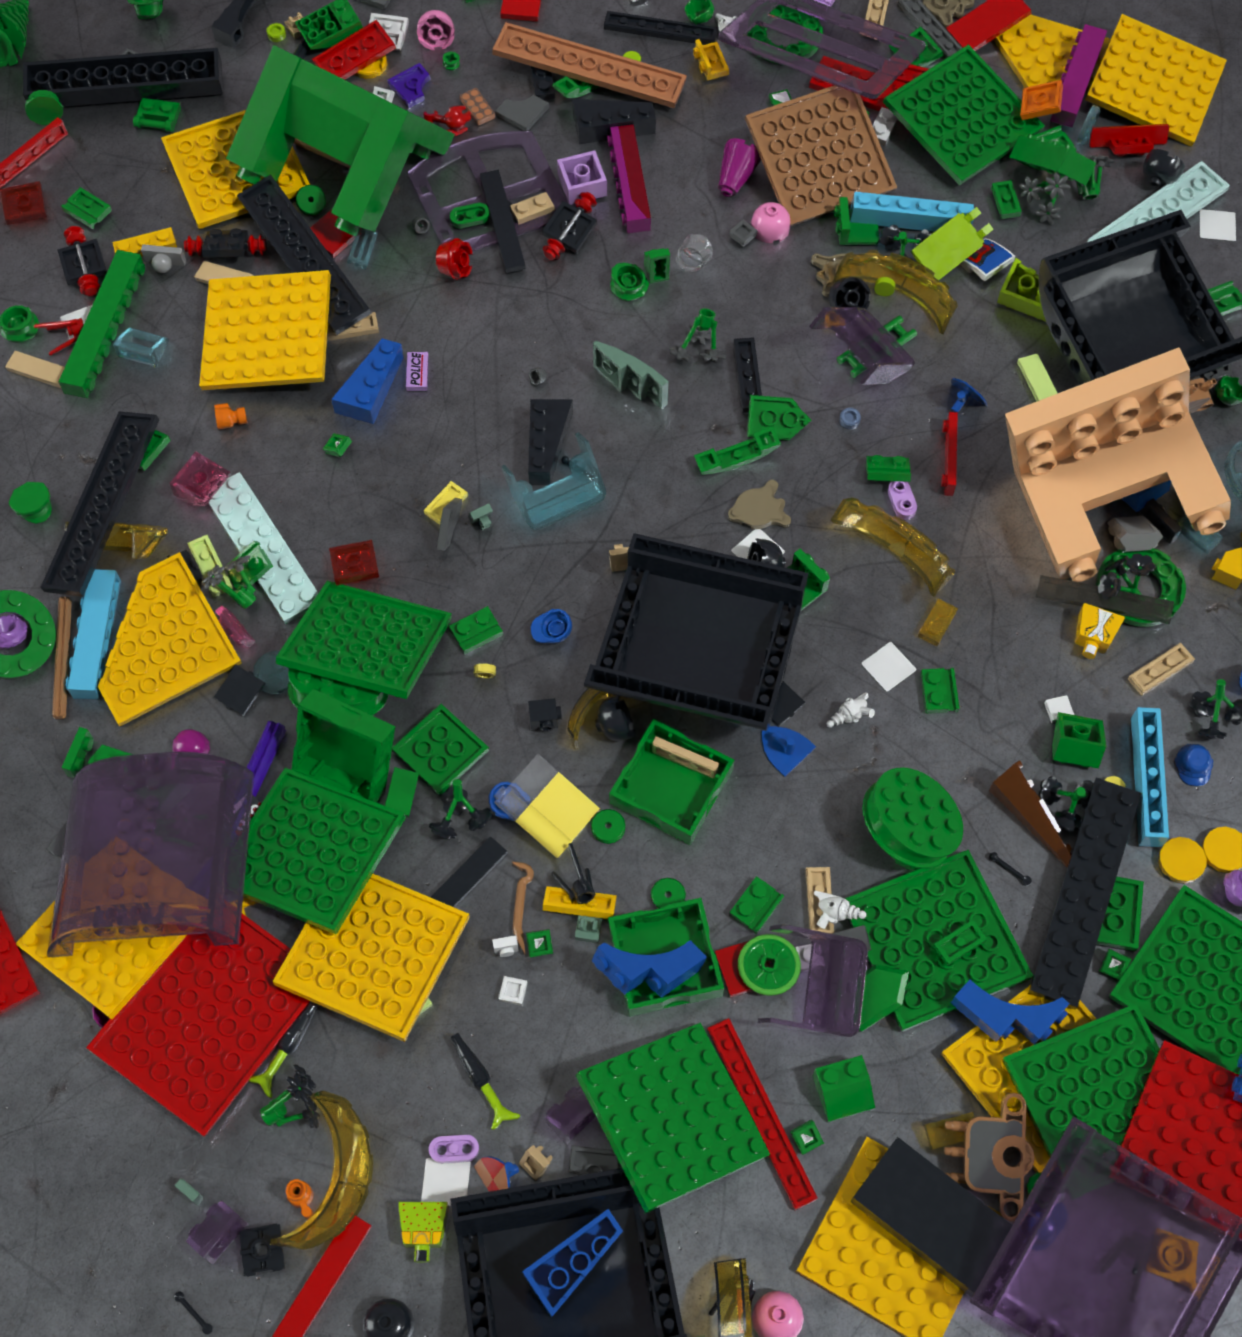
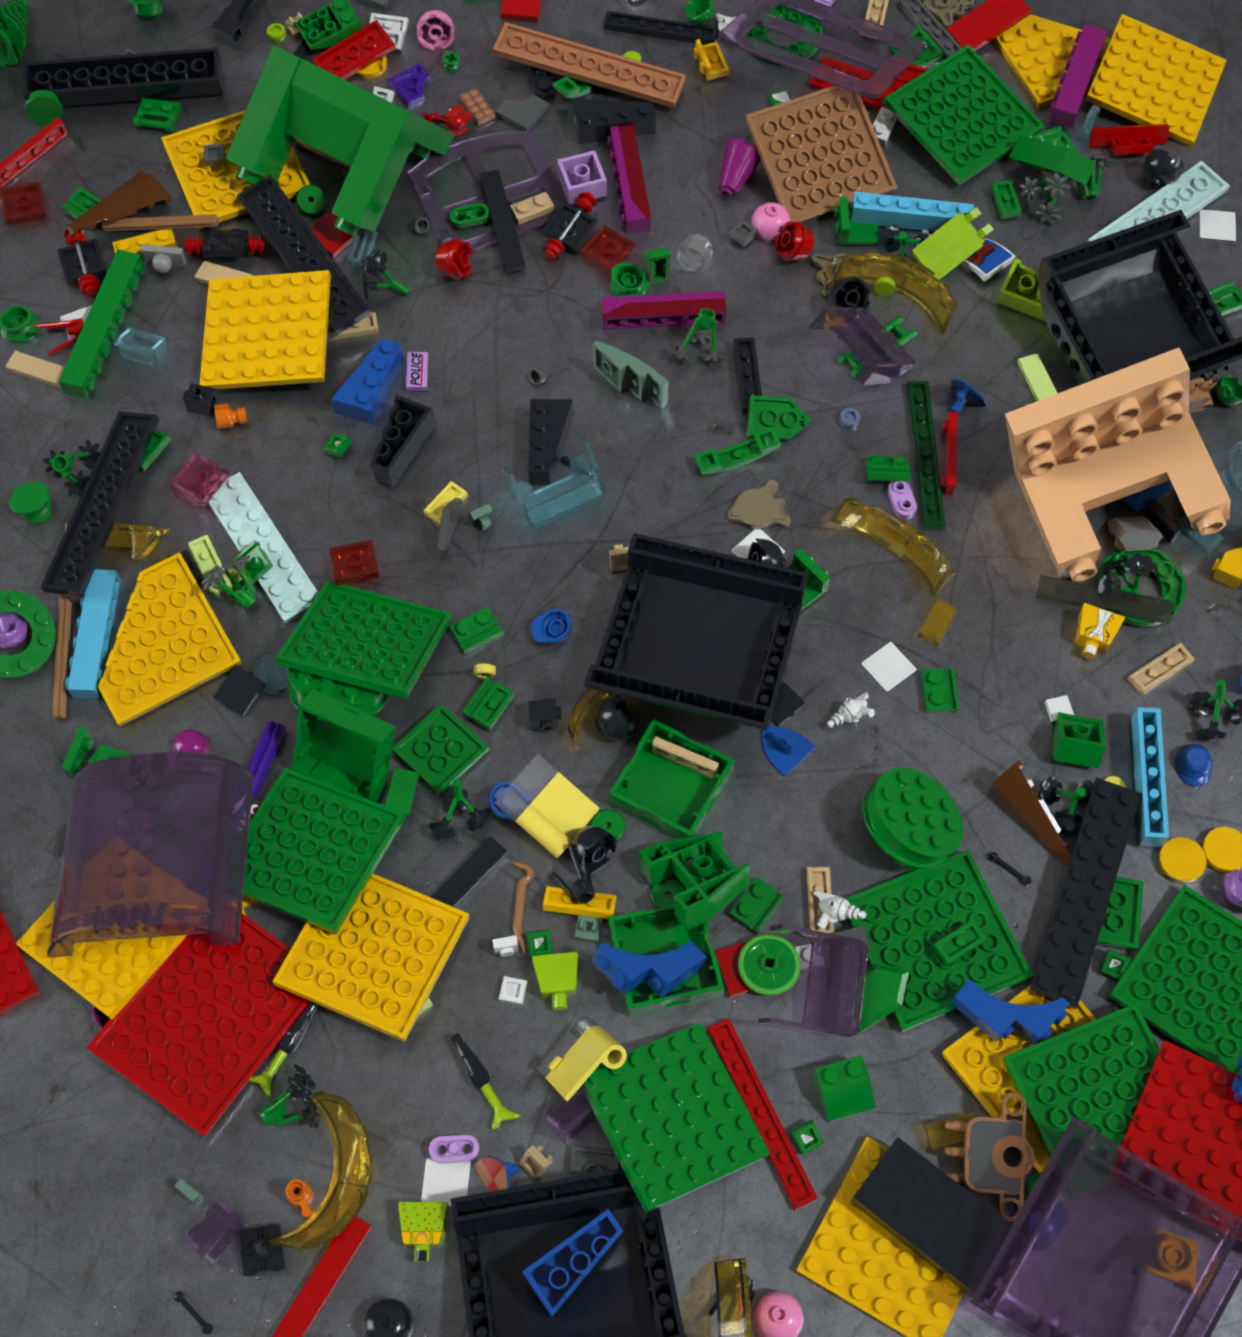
(64, 464): none -> black plant
(125, 201): none -> reddish brown wedge
(161, 222): none -> medium nougat axle
(200, 399): none -> black brick
(214, 154): none -> dark grey plate
(229, 621): clear pink plate -> none
(376, 262): none -> black plant
(401, 439): none -> black wedge
(488, 703): none -> green plate
(557, 977): none -> lime torso
(579, 1055): none -> light yellow door
(593, 848): none -> black cylinder
(608, 249): none -> clear red plate
(660, 310): none -> magenta brick
(702, 869): none -> green wedge
(794, 242): none -> red cone
(925, 456): none -> dark green tile
(1041, 100): orange tile -> none

